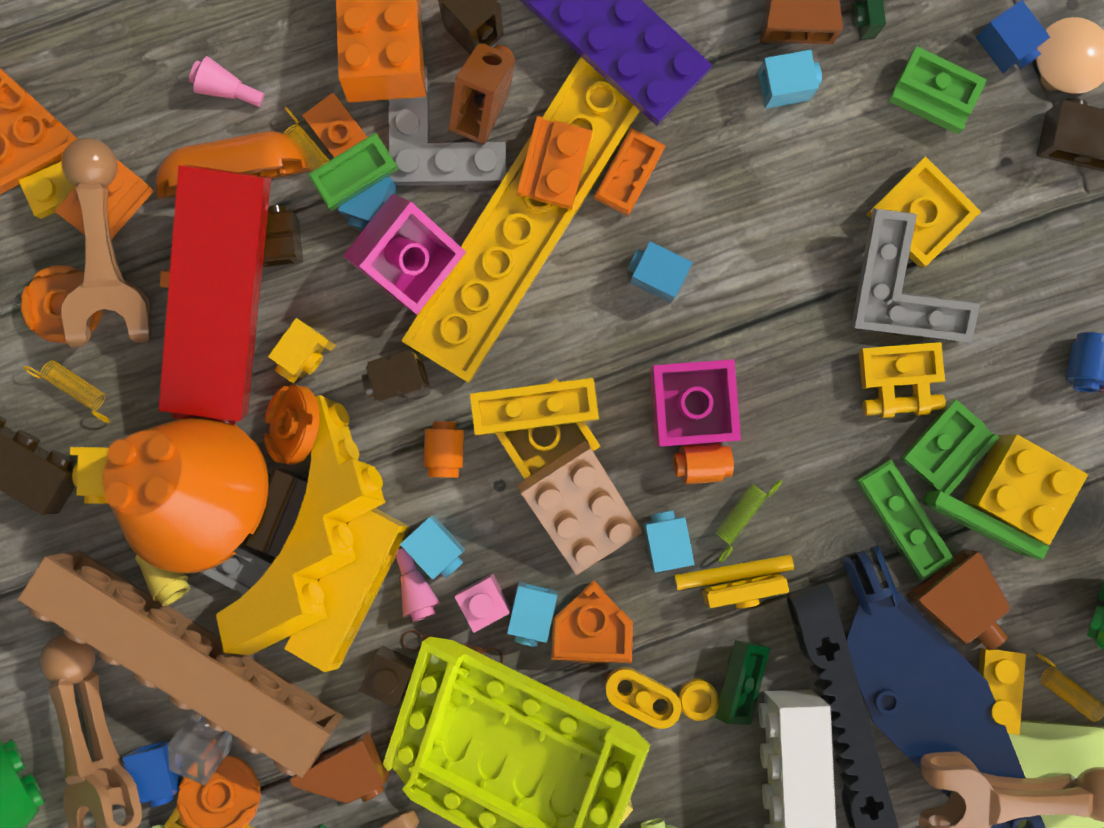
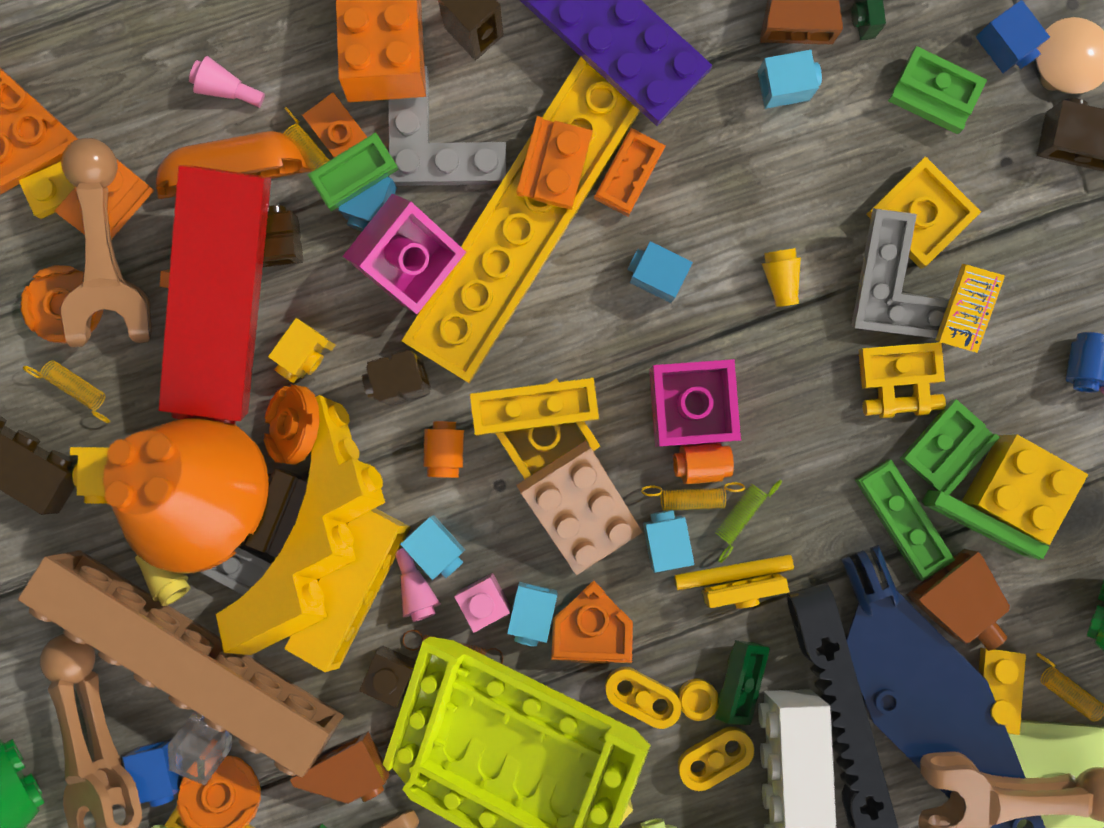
(485, 72): dark orange torso -> none
(686, 497): none -> yellow piece
(717, 762): none -> yellow plate
(783, 275): none -> yellow cone
(969, 308): none -> yellow tile

